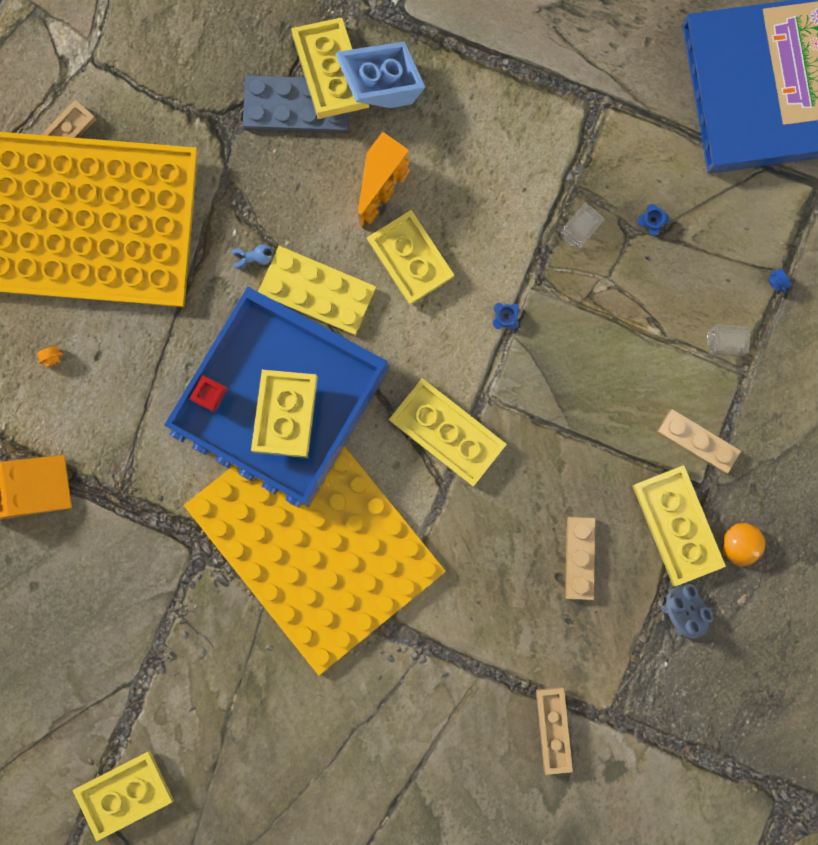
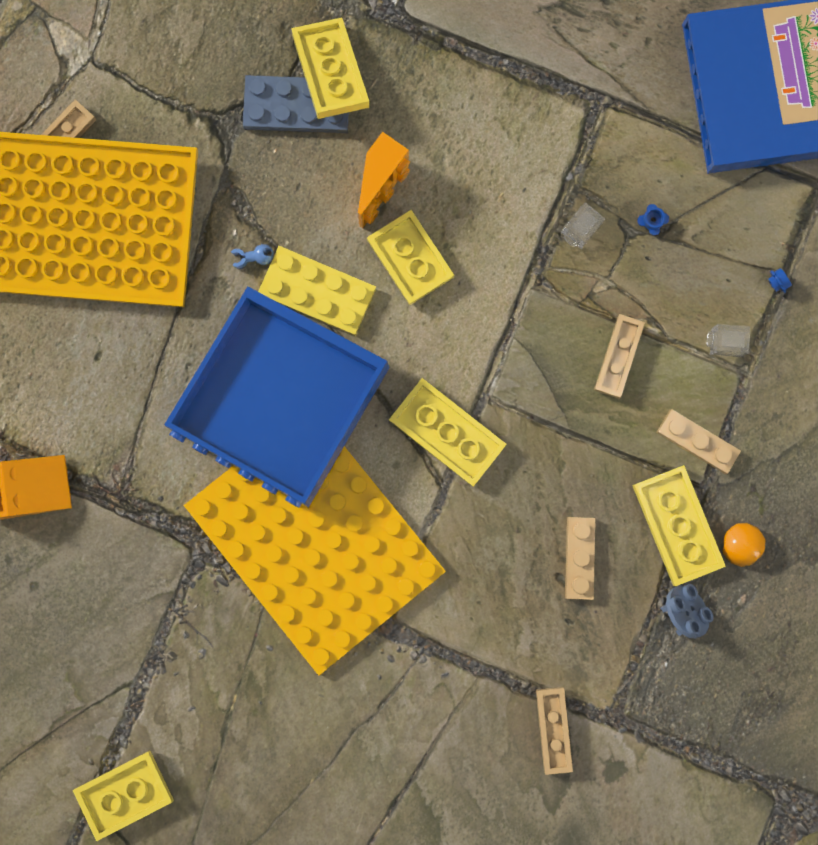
(49, 356): light orange plate -> none
(208, 394): red tile -> none
(284, 413): light yellow plate -> none
(382, 75): light blue slope -> none
(511, 310): blue plate -> none
(619, 356): none -> tan plate

